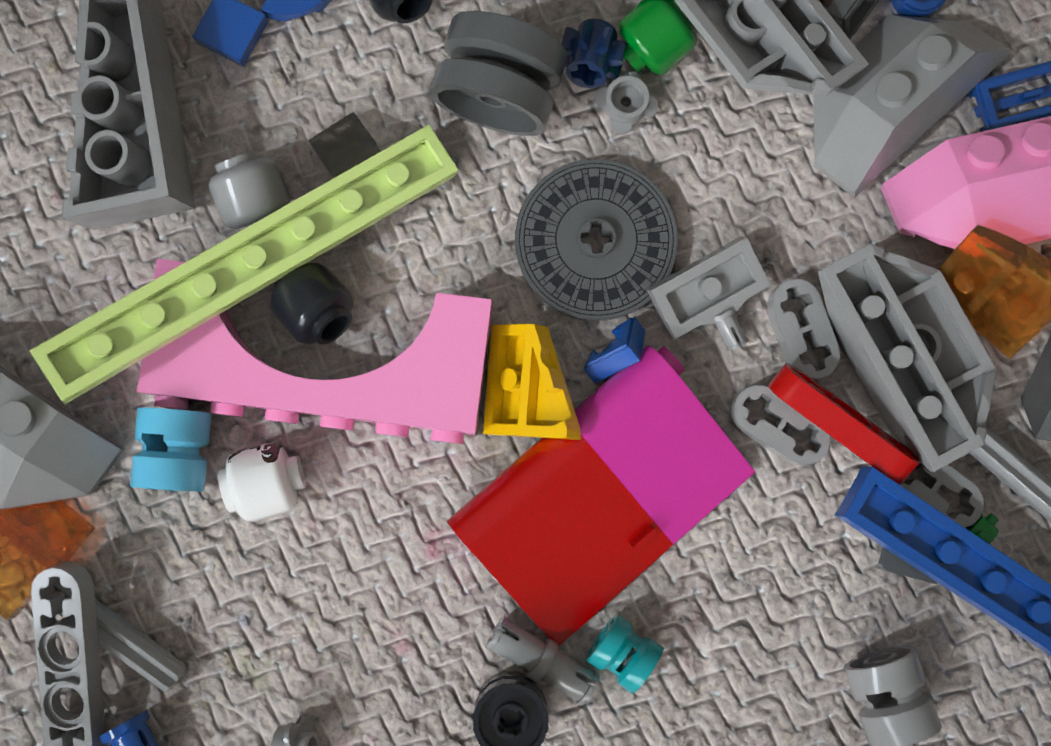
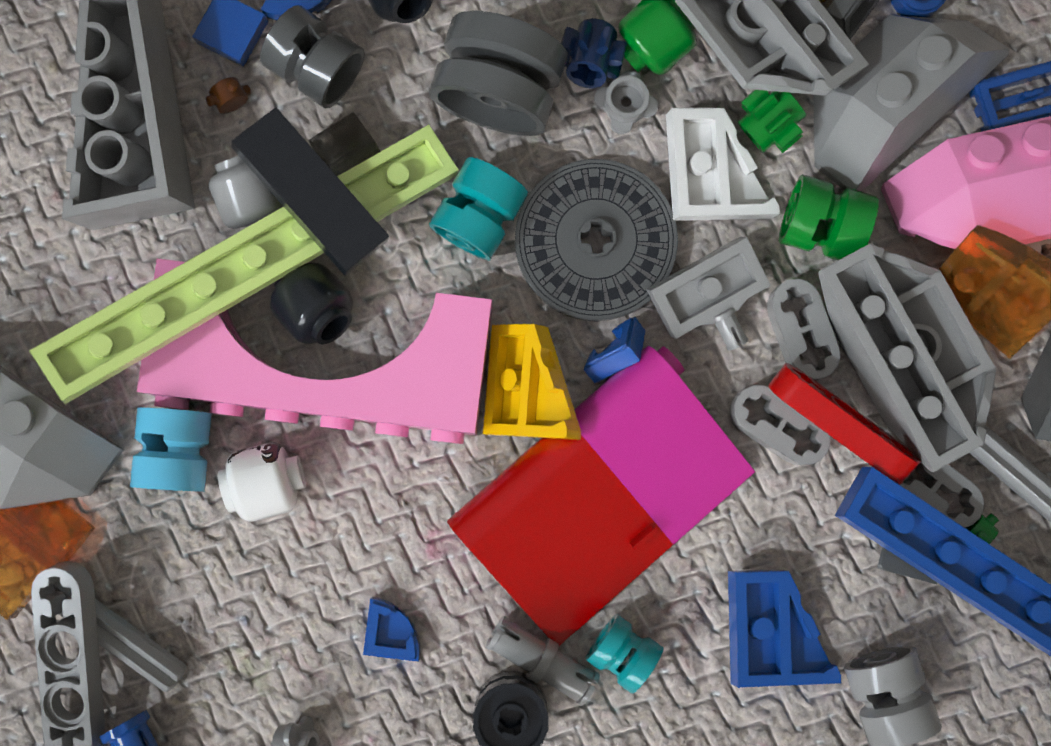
(228, 95): none -> reddish brown piece
(305, 52): none -> dark grey wheel
(309, 191): none -> black tile
(390, 632): none -> blue tile
(478, 209): none -> teal wheel
(711, 169): none -> white wing
(772, 119): none -> green gear
(772, 633): none -> blue wing
(848, 218): none -> green wheel

